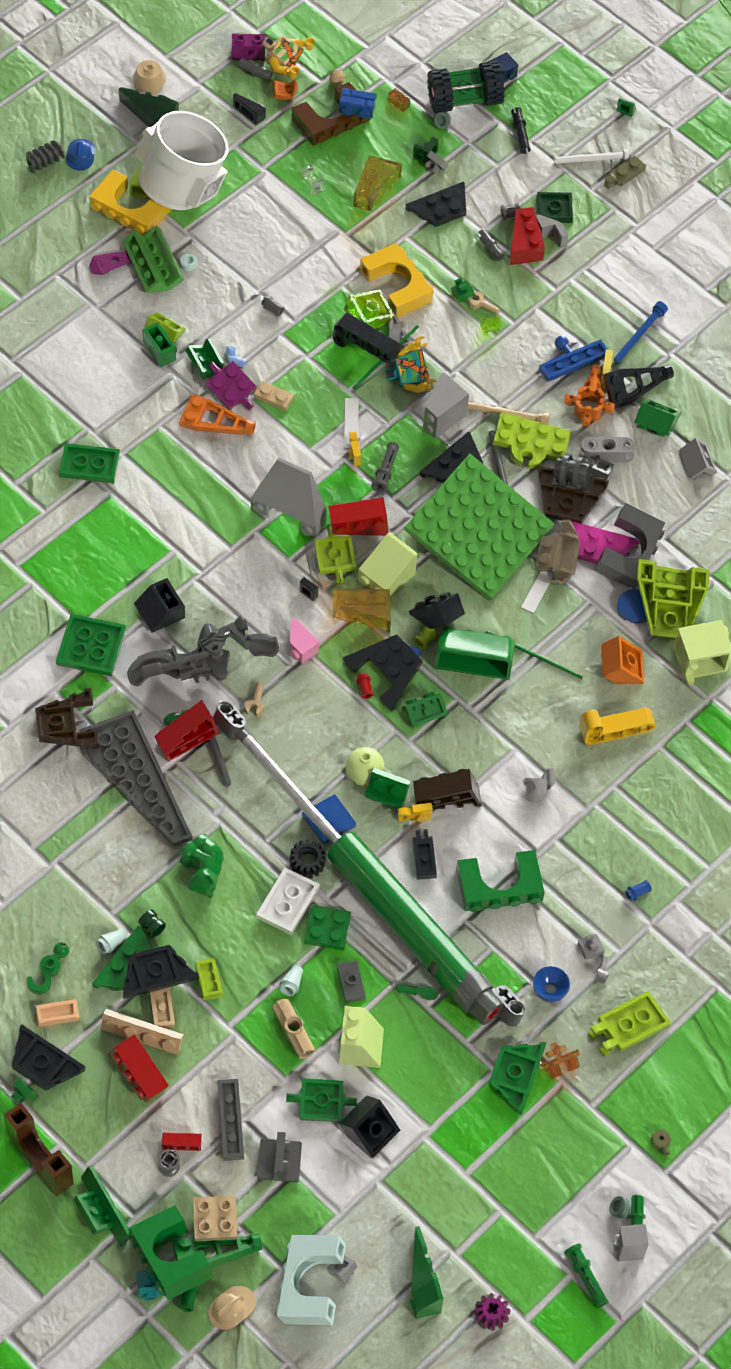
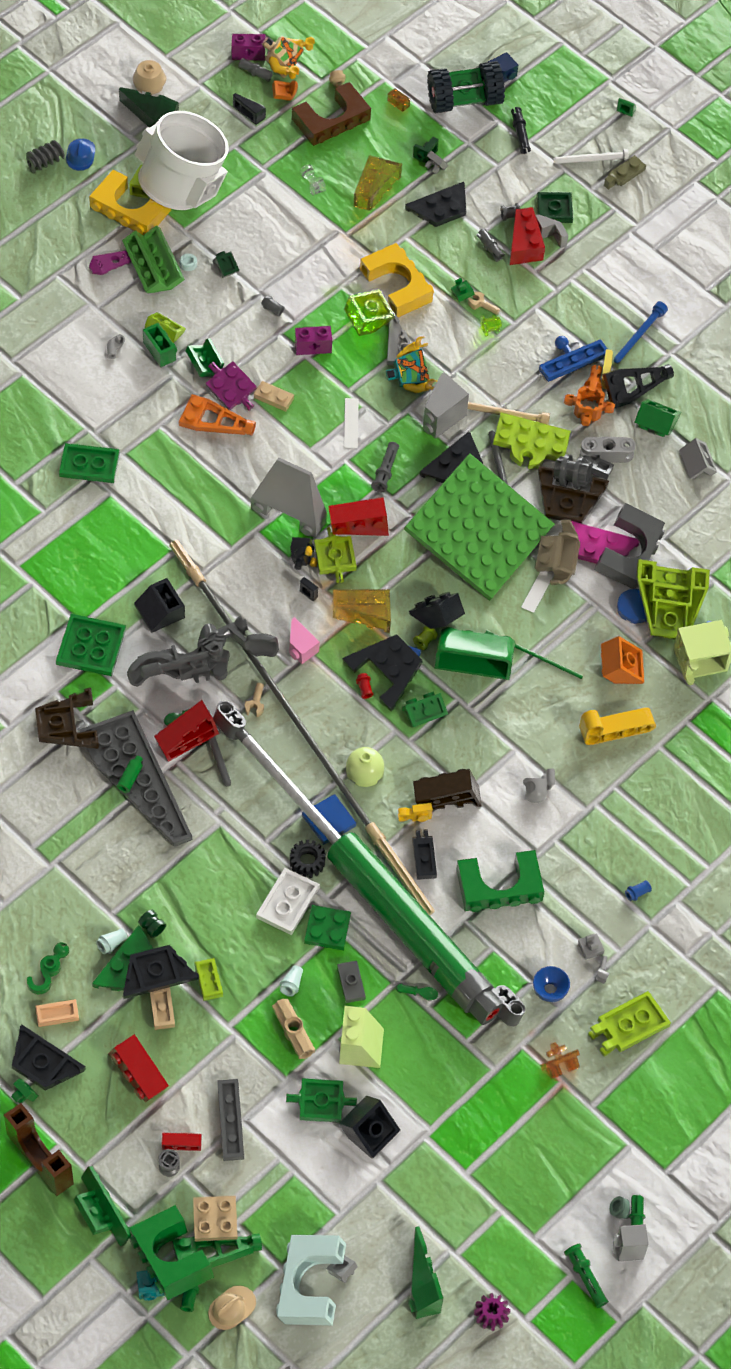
(113, 344): none -> light grey arm
(130, 774): none -> green cylinder
(145, 1032): tan plate -> none
(208, 859): green animal -> none
(226, 263): none -> dark green bracket
(231, 356): light blue arm -> none
(279, 1159): dark grey bracket -> none
(301, 551): none -> black piece
(313, 340): none -> magenta brick
(354, 453): yellow plate -> none
(357, 103): blue brick -> none
(366, 337): black beam -> none
(373, 831): none -> axle
(380, 362): green axle -> none
(387, 788): green bracket -> none
(388, 565): yellowish green slope -> none
(442, 120): sand green tile -> none
(516, 1073): green wing -> none
(661, 1144): olive piece -> none

